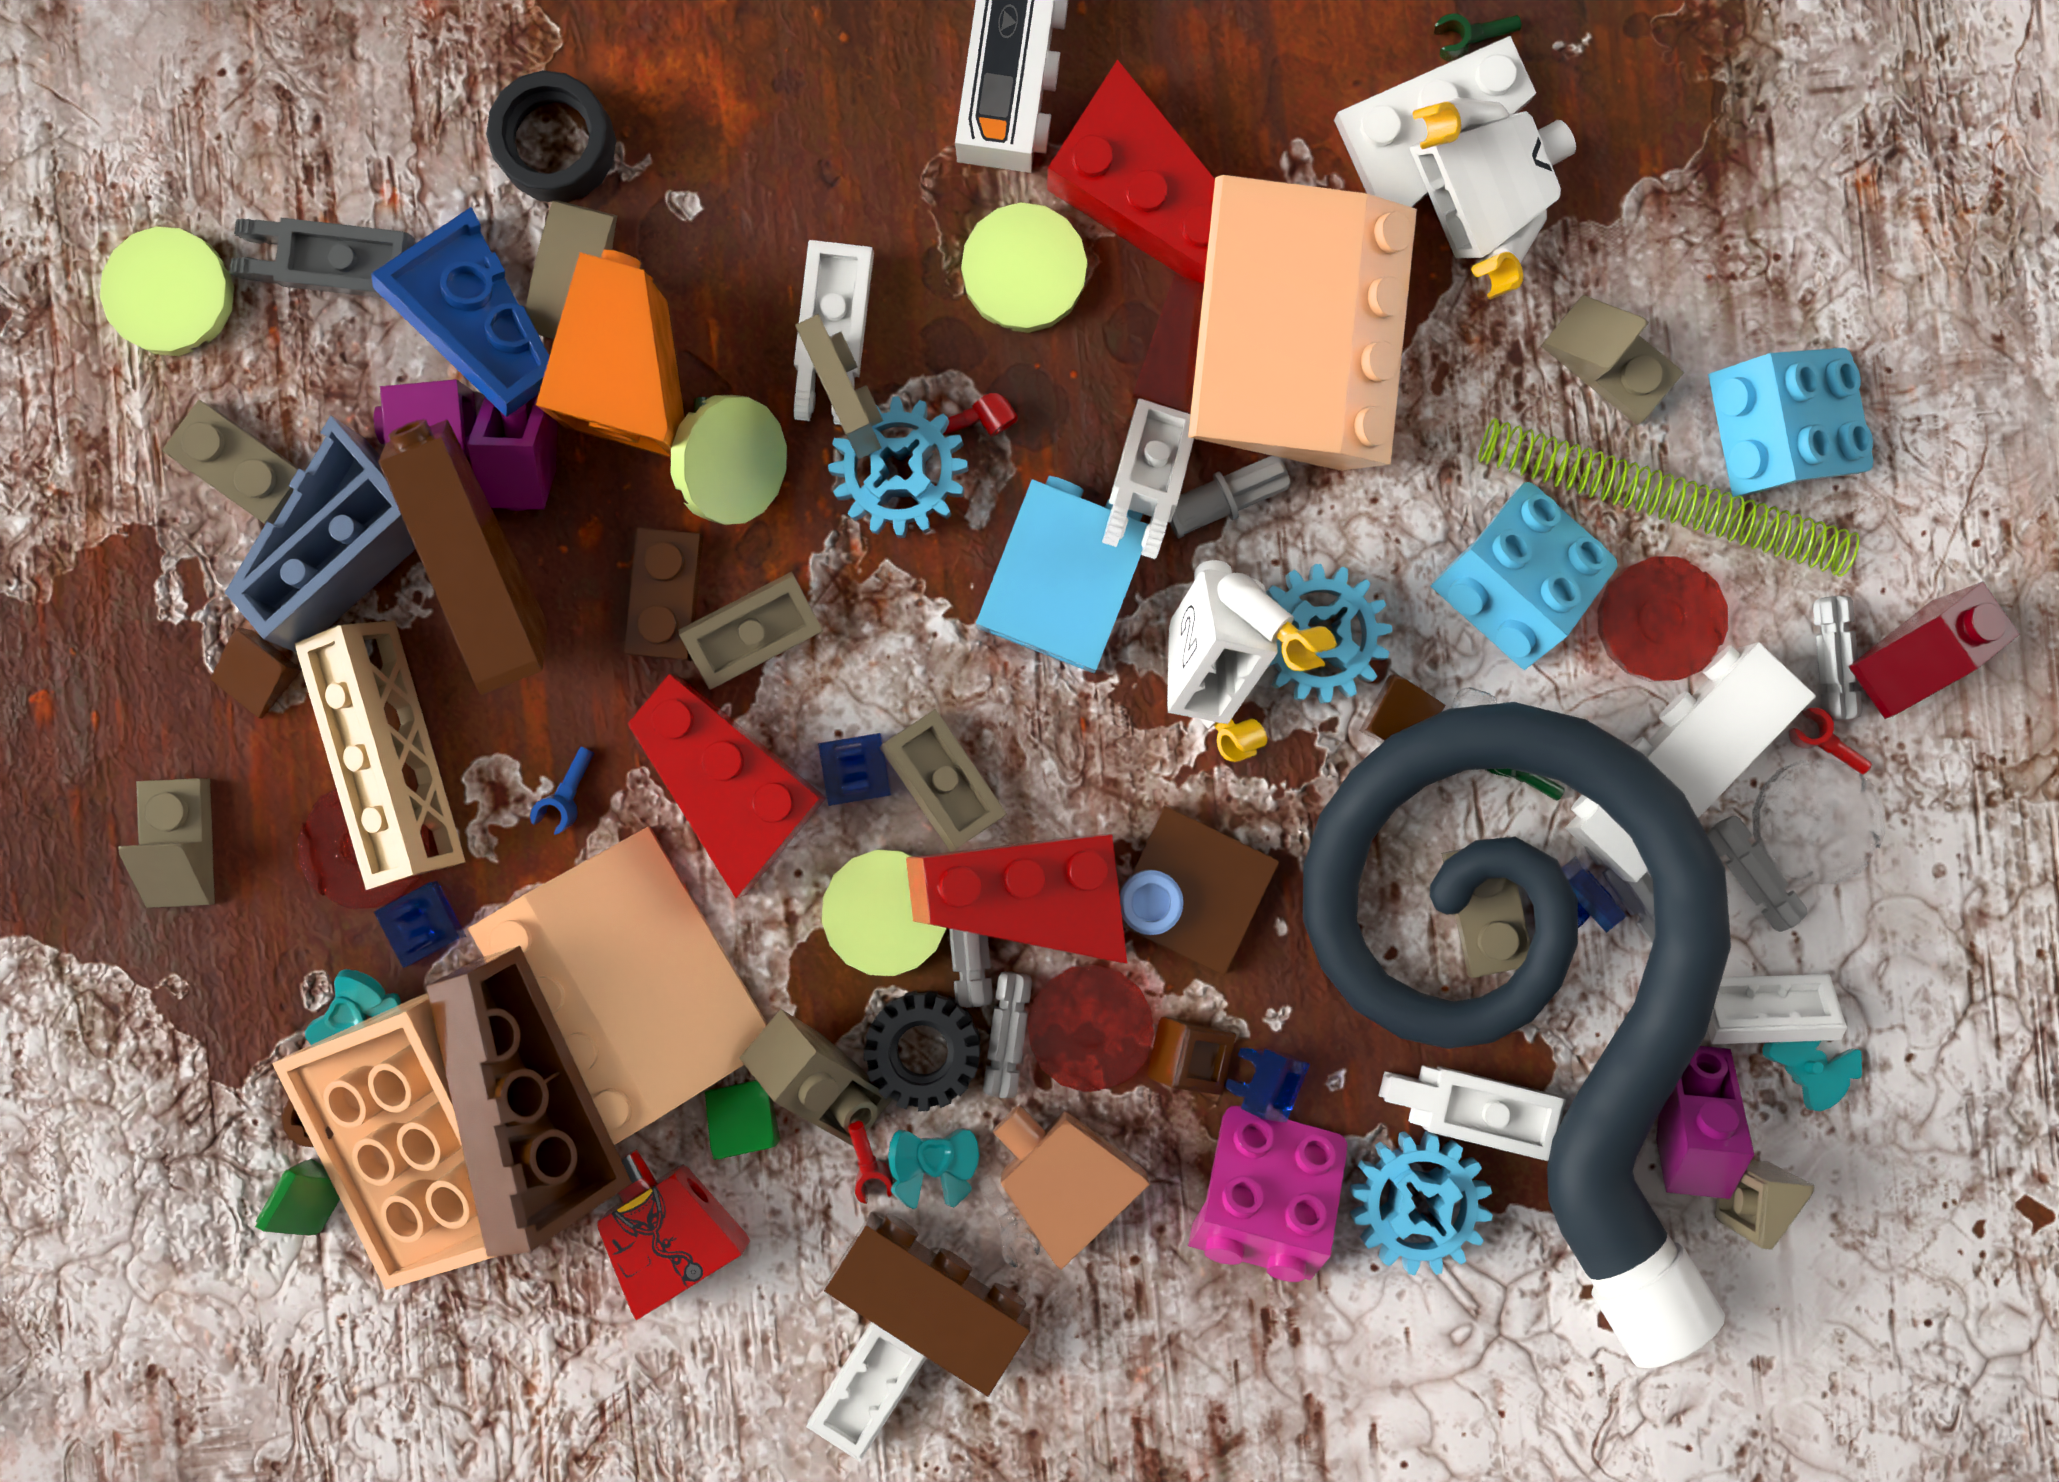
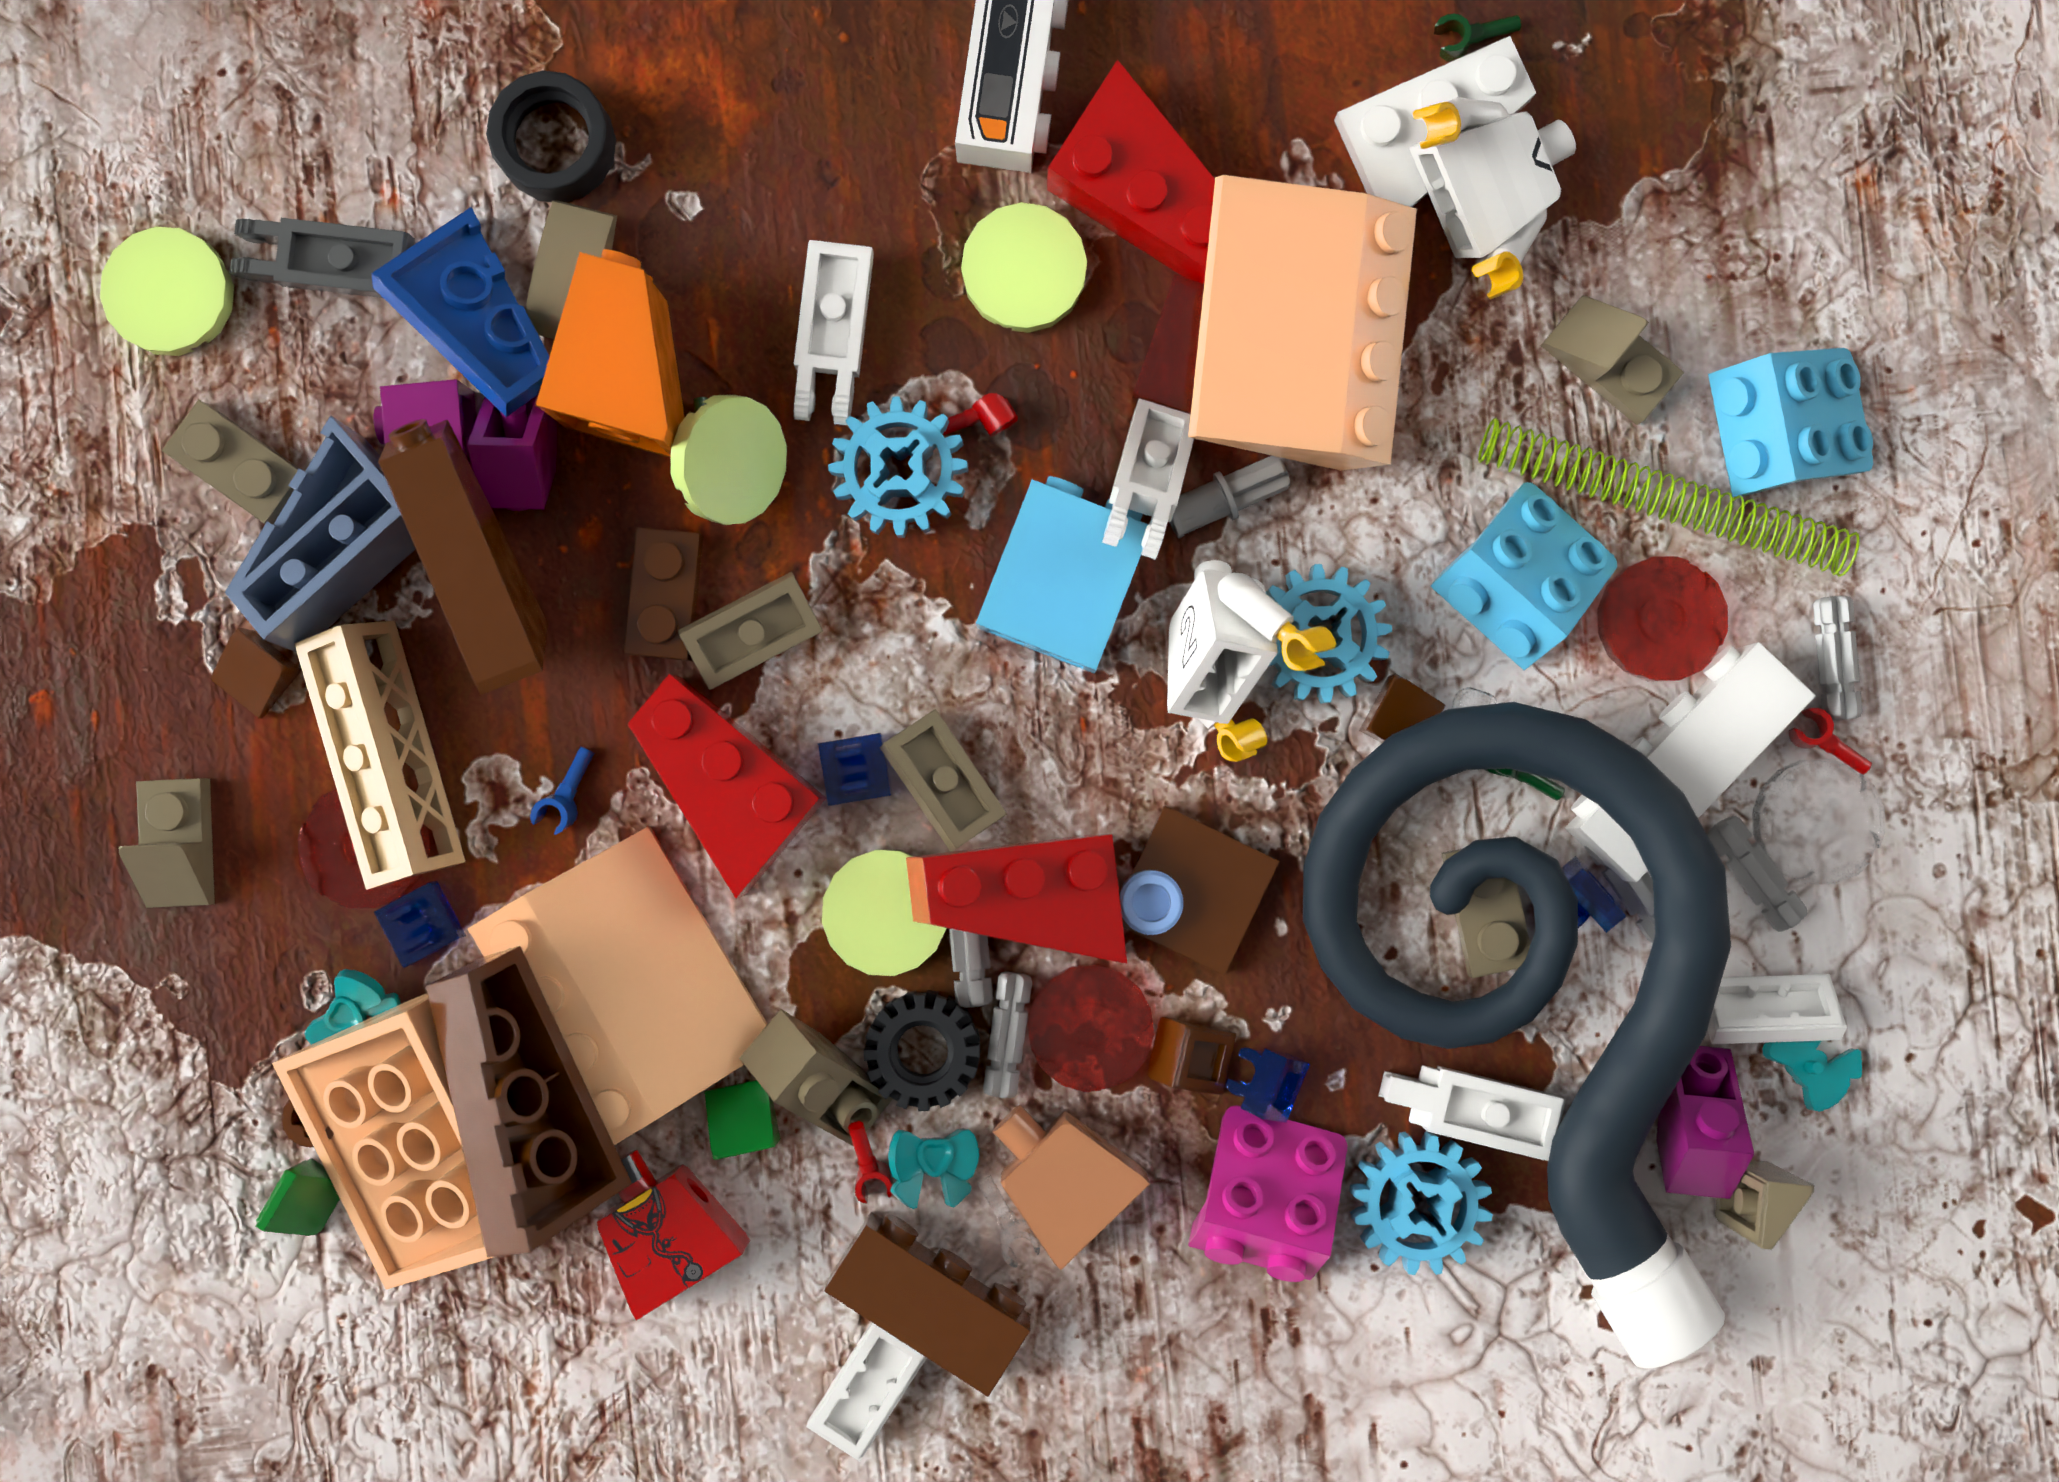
(832, 362): dark tan plate -> none
(1934, 649): dark red slope -> none

